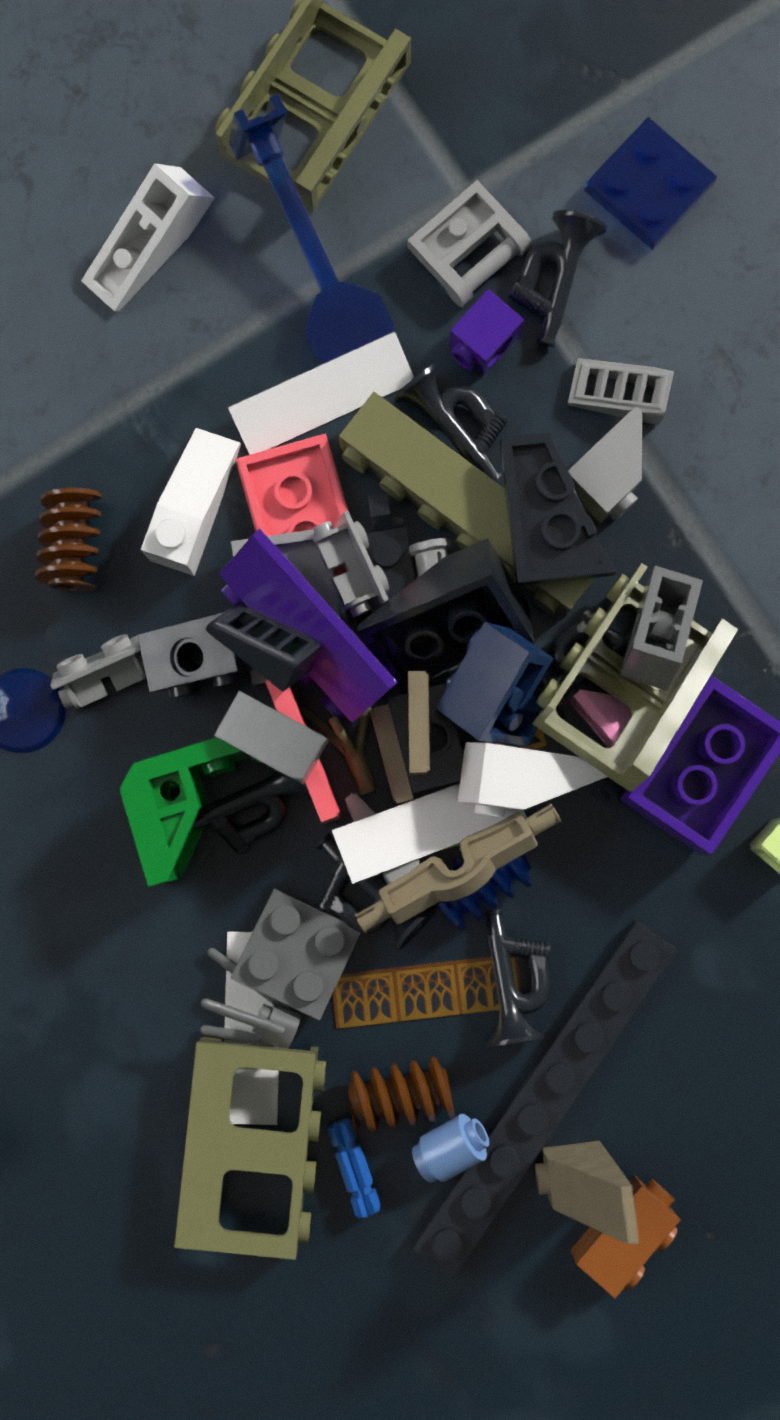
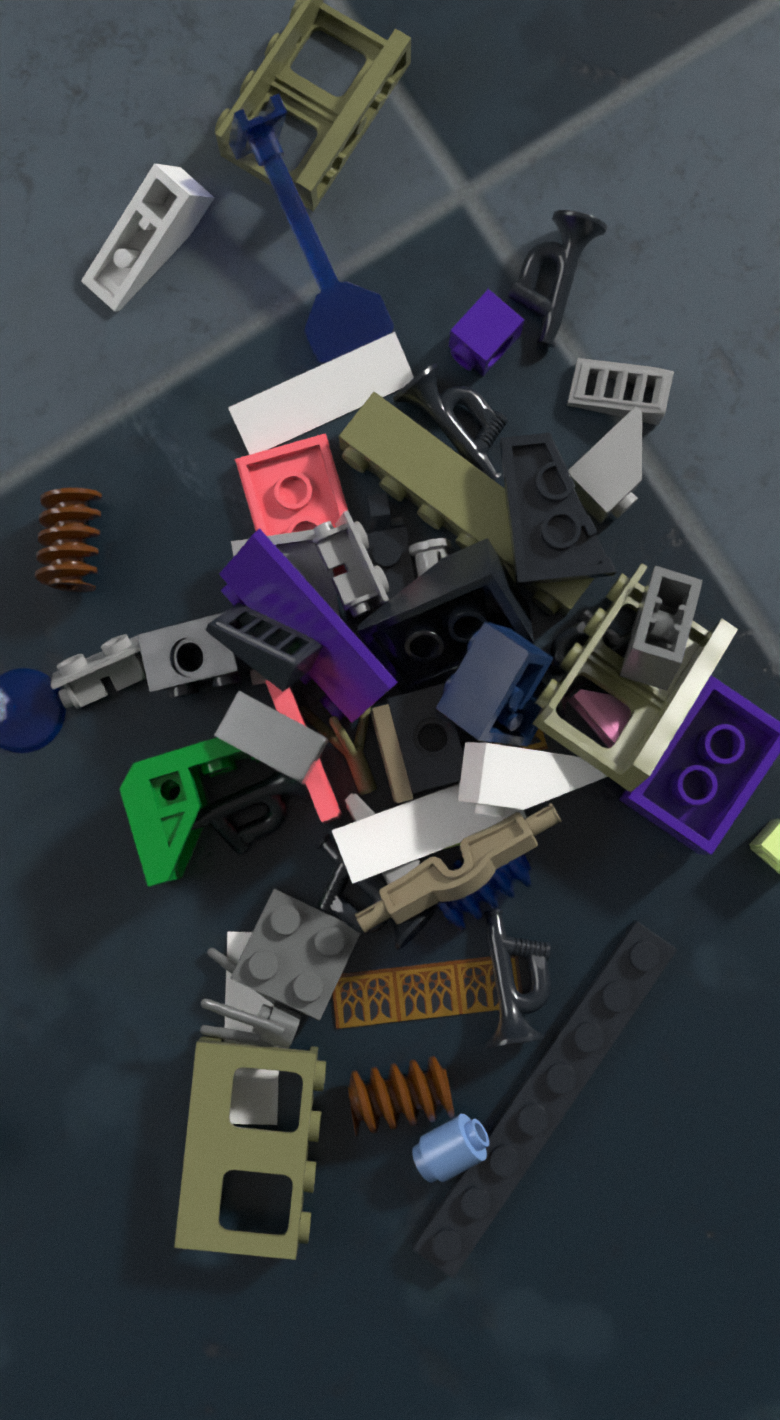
(190, 502): white slope -> none
(353, 1168): blue axle -> none
(418, 723): dark tan tile -> none
(461, 230): light grey plate -> none
(588, 1188): dark tan slope -> none
(620, 1264): dark orange brick -> none
(650, 183): clear blue plate -> none

